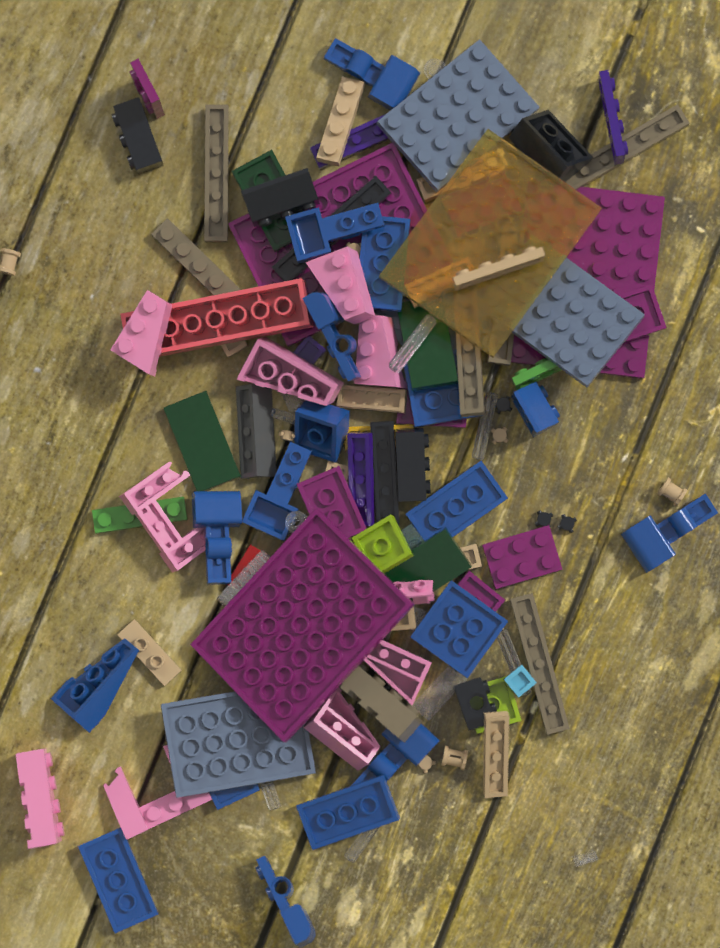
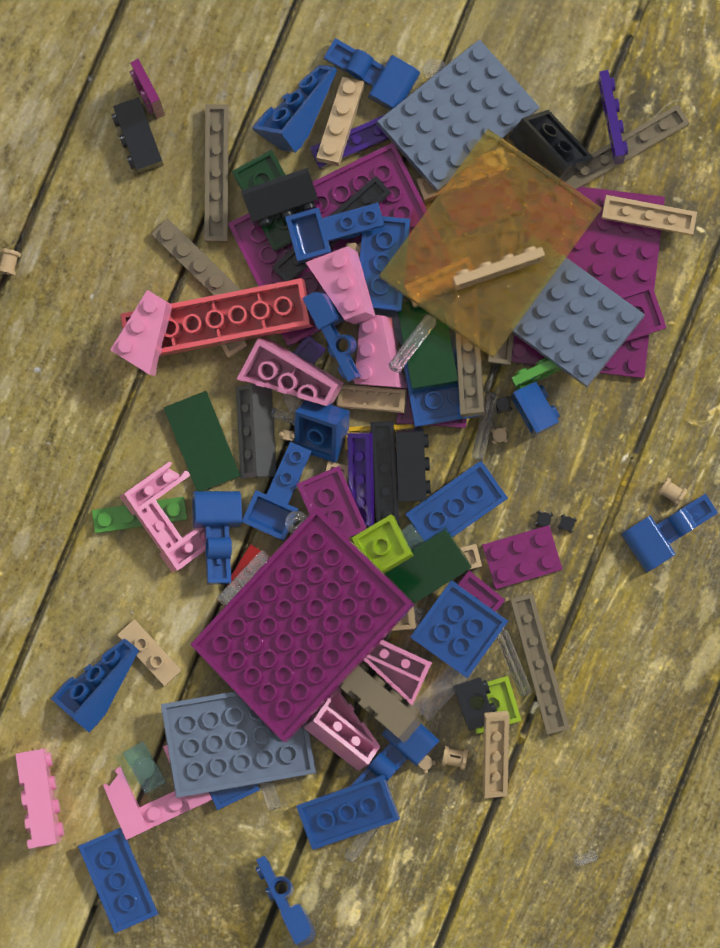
(144, 767): none -> clear light blue tile
(294, 118): none -> blue wedge
(419, 590): bright pink hinge -> none
(519, 681): medium azure plate -> none
(649, 215): none -> tan plate

